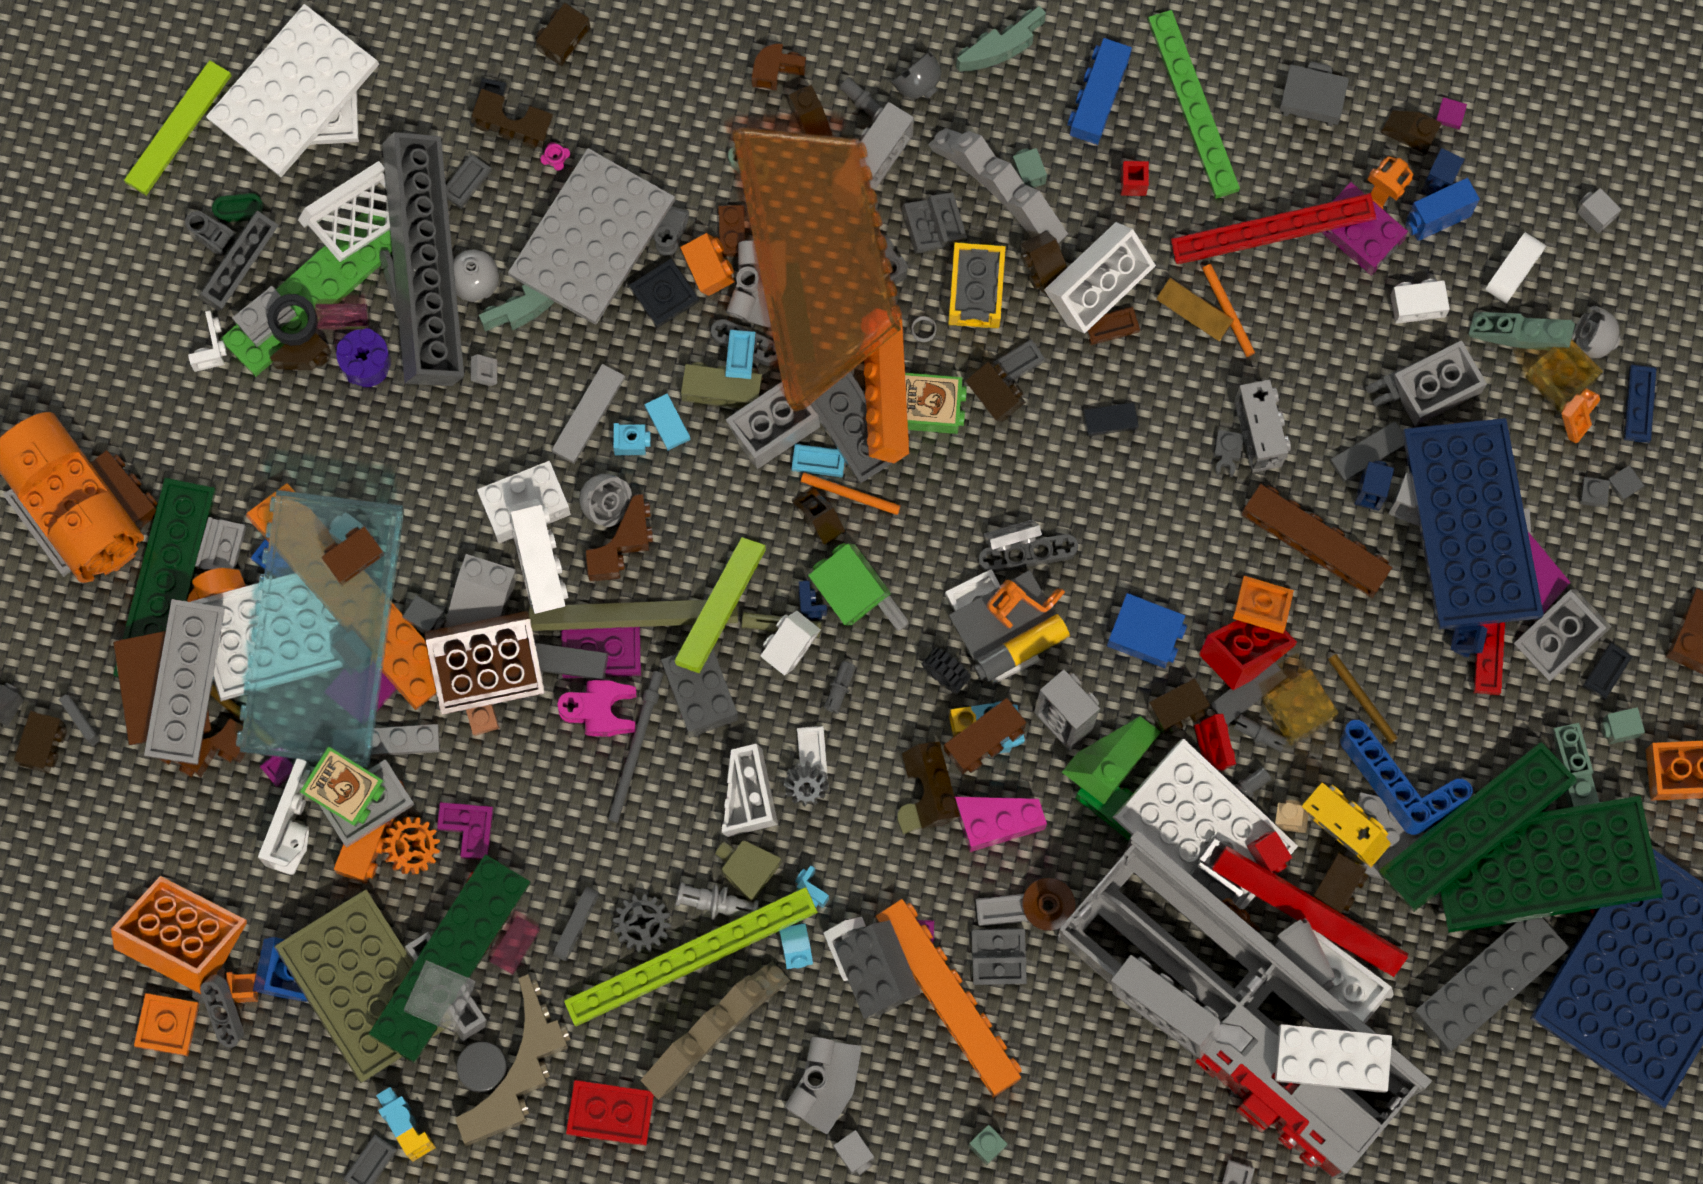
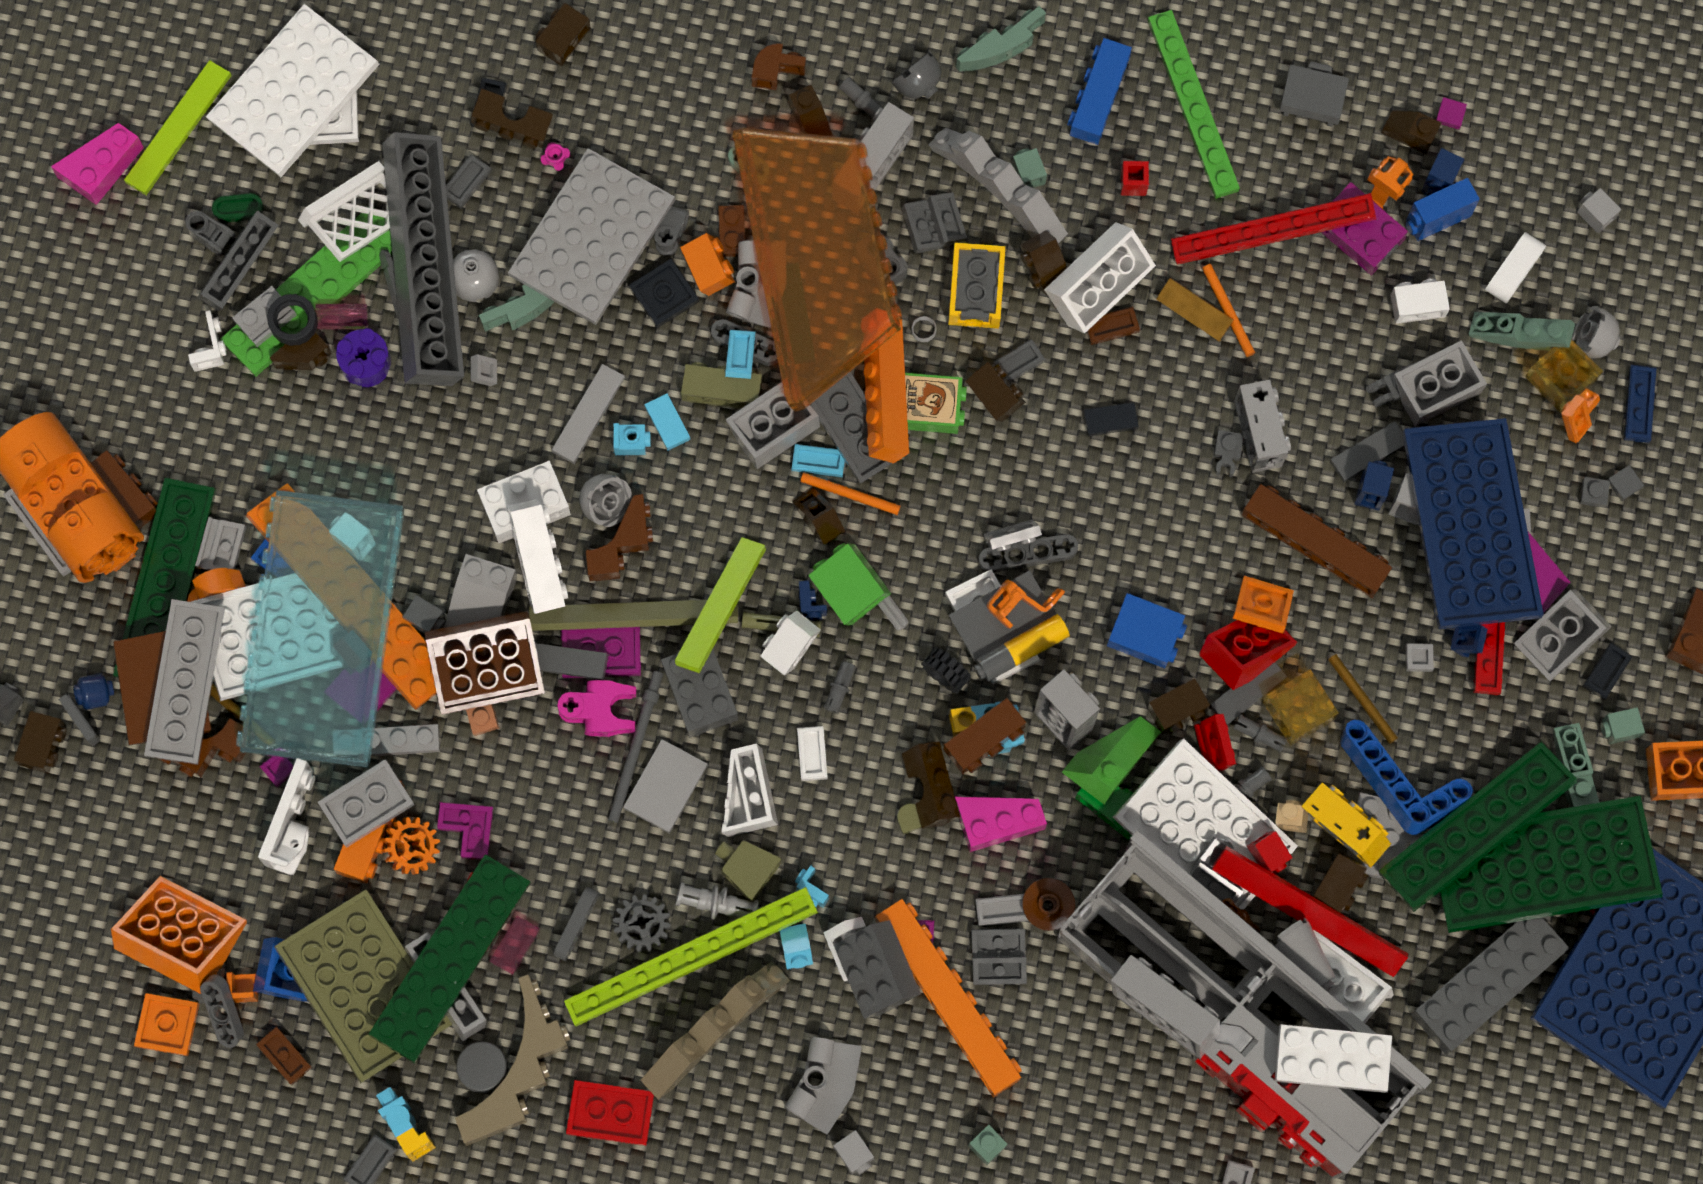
(93, 691): none -> dark blue head
(99, 162): none -> dark pink wedge
(284, 1056): none -> reddish brown plate
(343, 787): brick -> none
(352, 555): reddish brown brick -> none
(440, 996): clear plate -> none
(665, 786): none -> light grey tile
(797, 778): dark grey gear -> none
(1419, 657): none -> light grey plate

